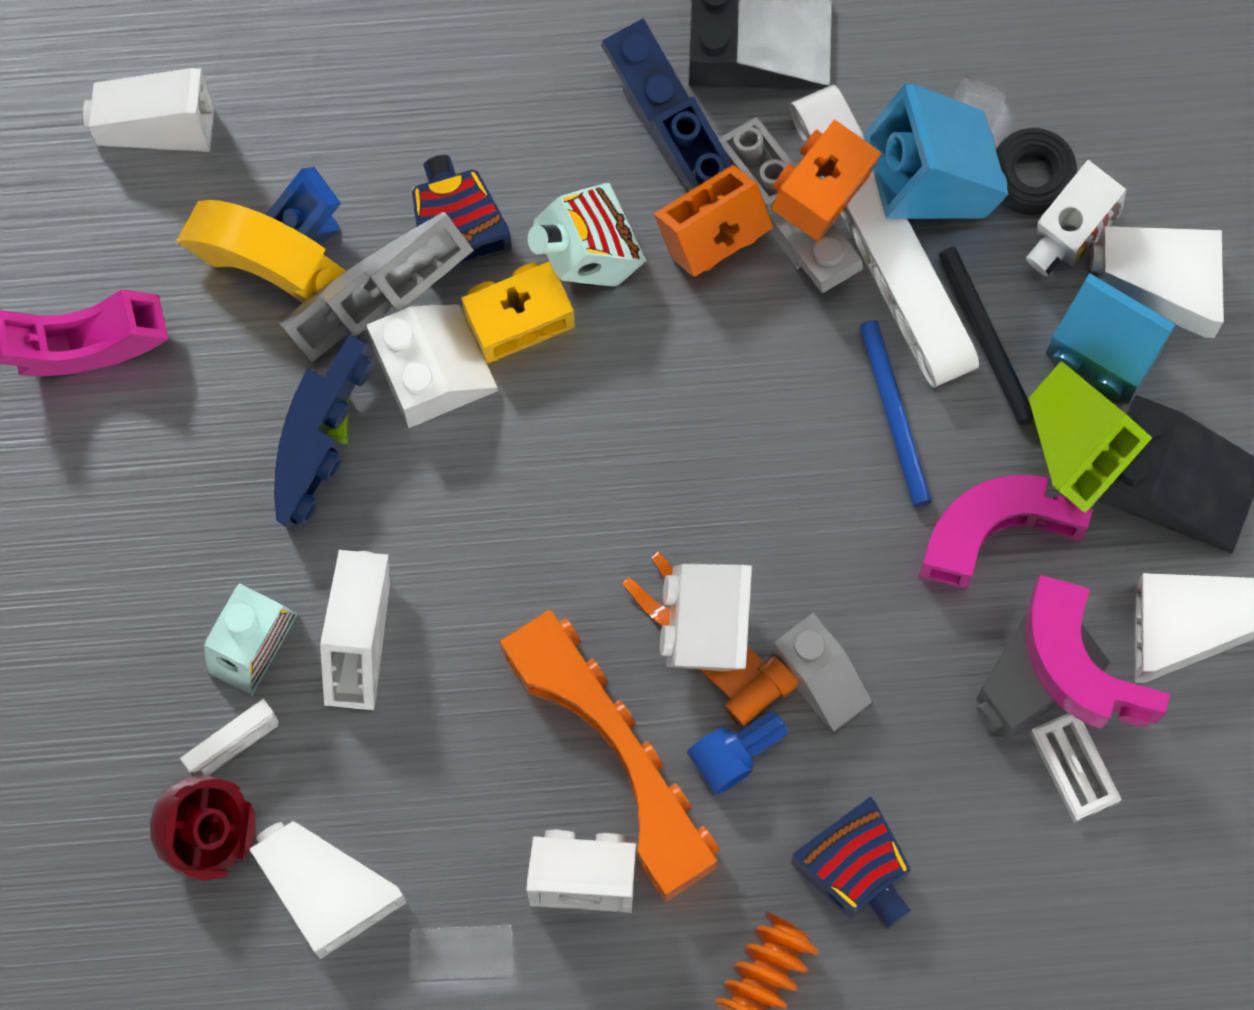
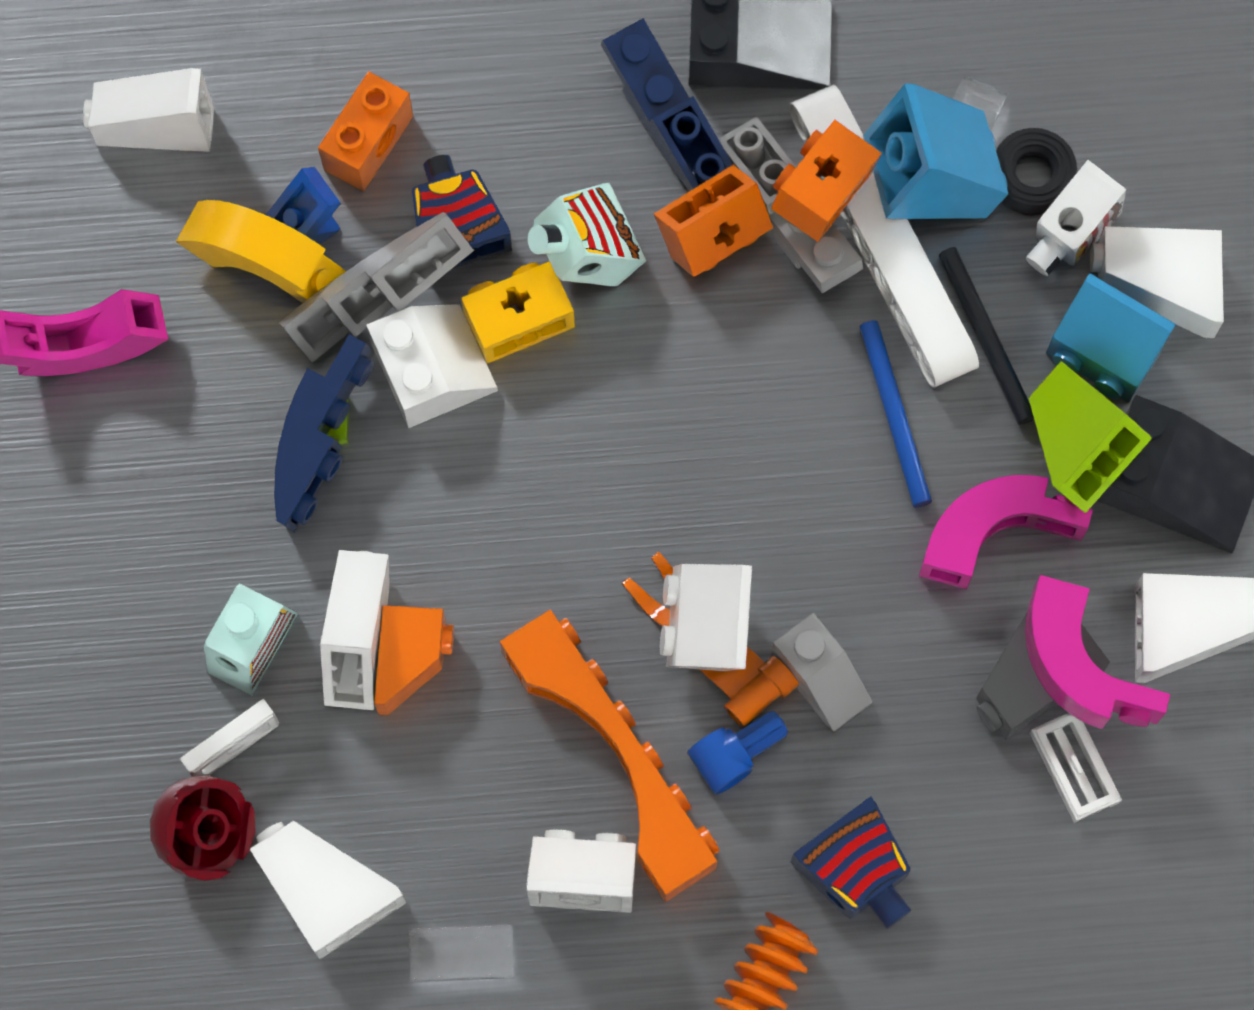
(366, 131): none -> orange brick
(409, 652): none -> orange slope

